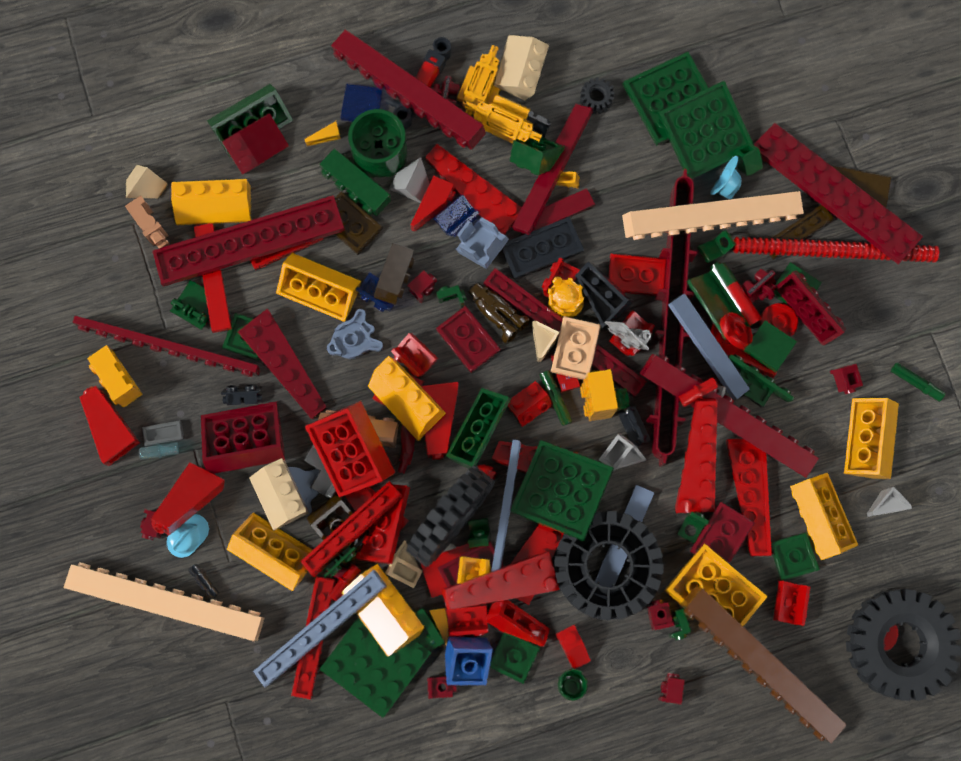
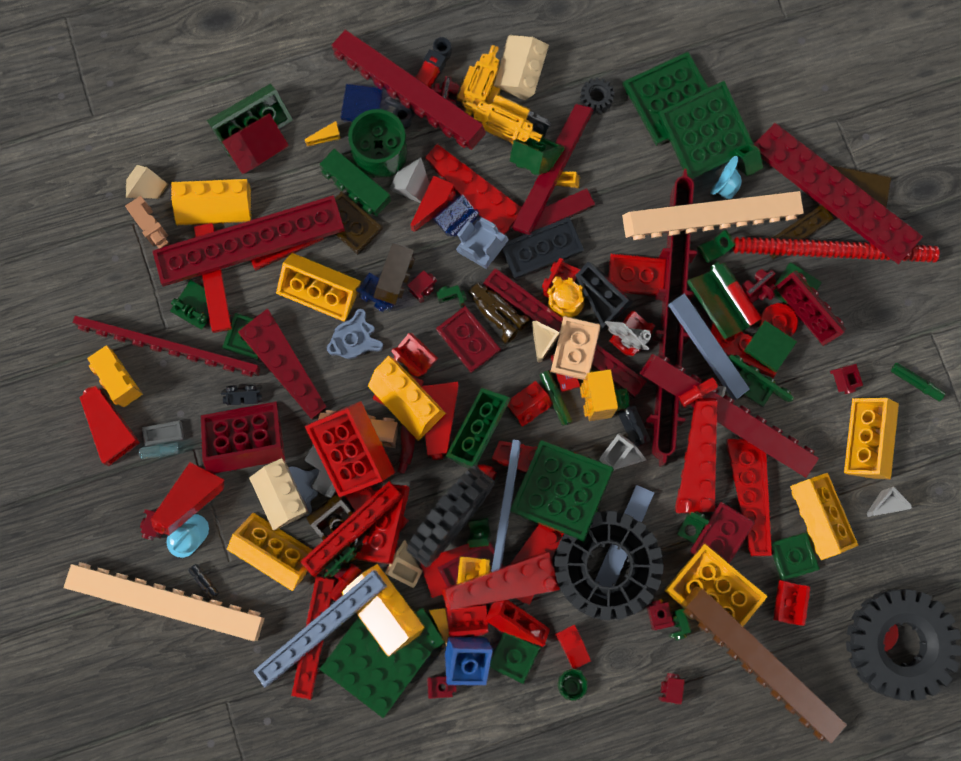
(735, 330): red tile -> none

